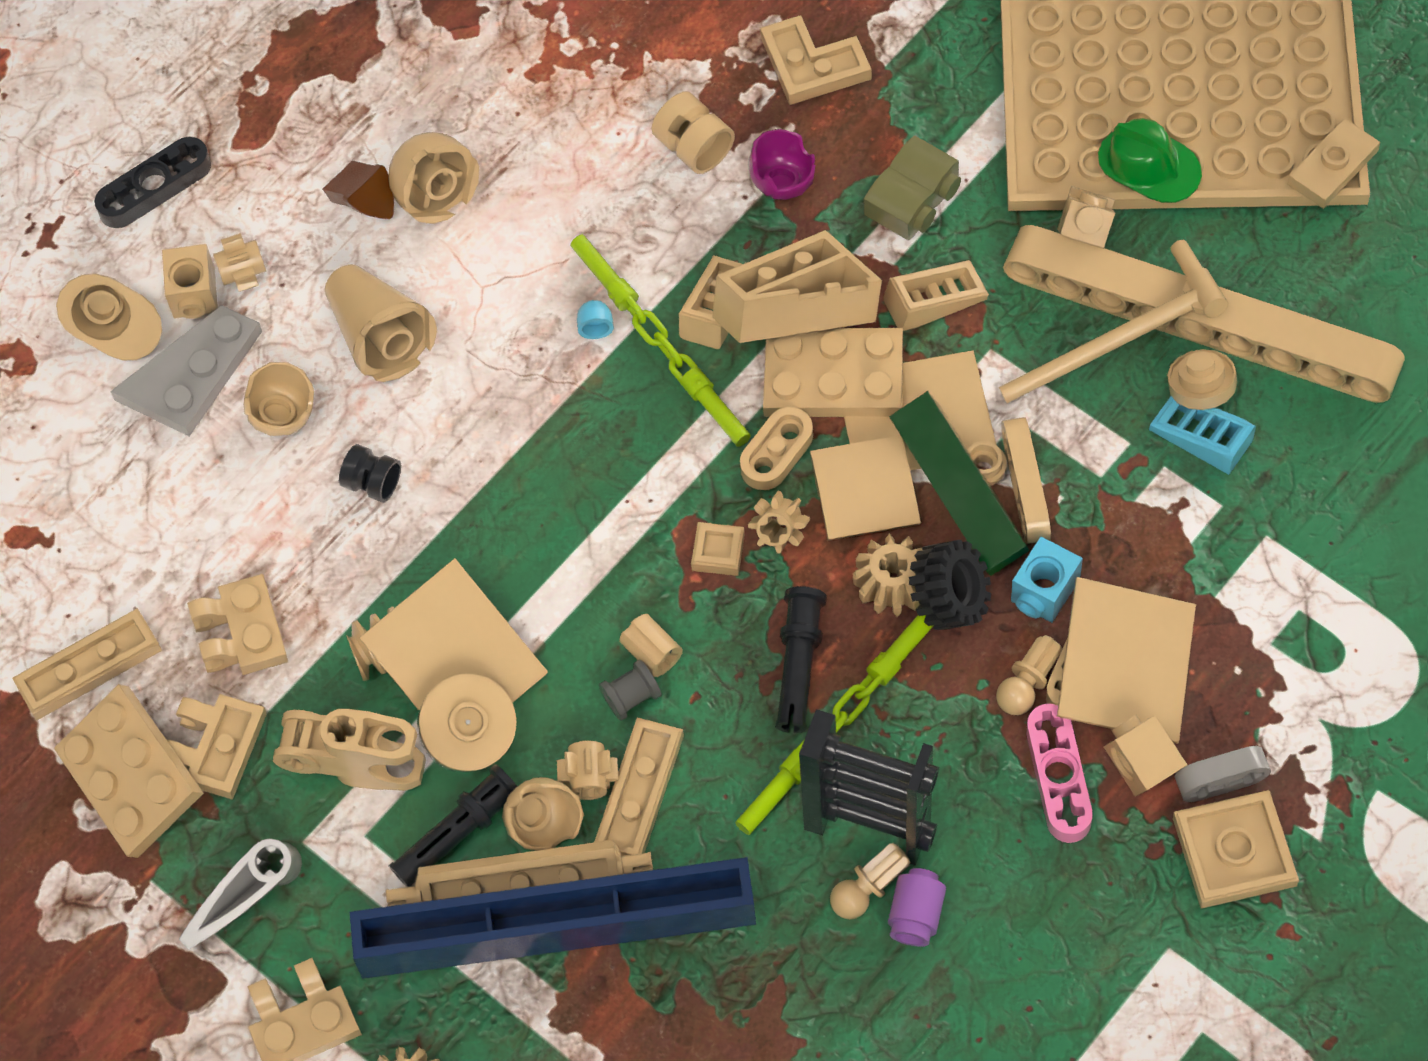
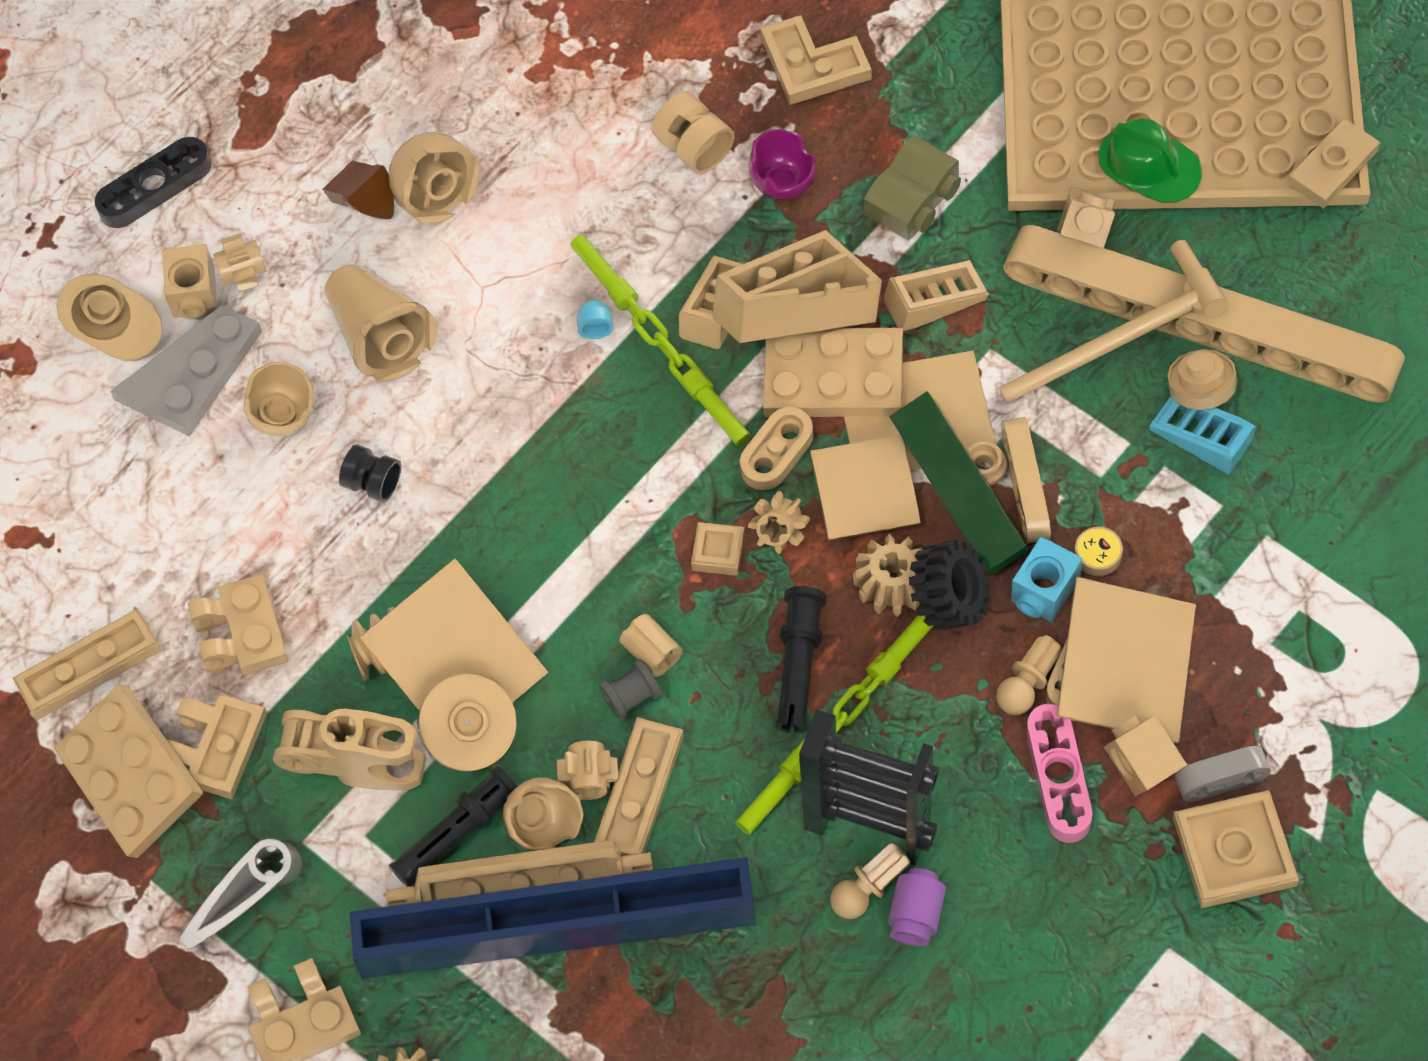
(1100, 551): none -> tile

